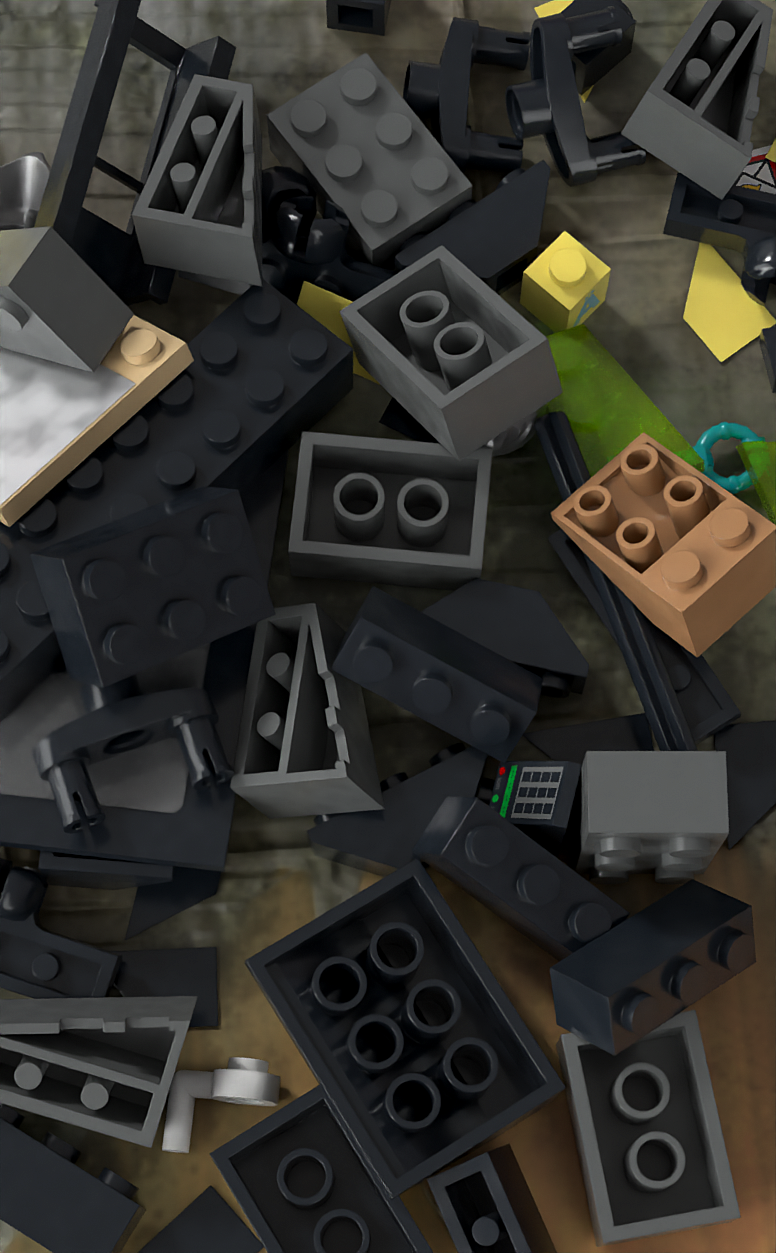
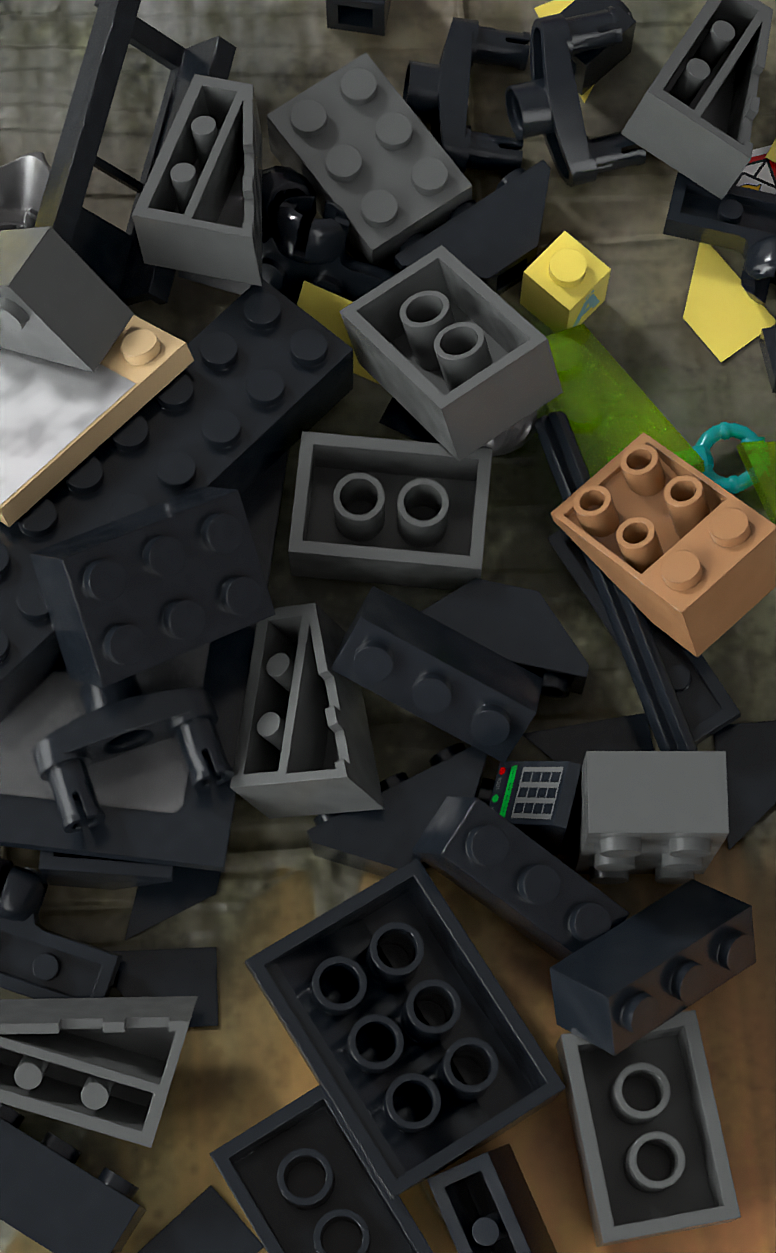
(242, 1083): white plate -> none

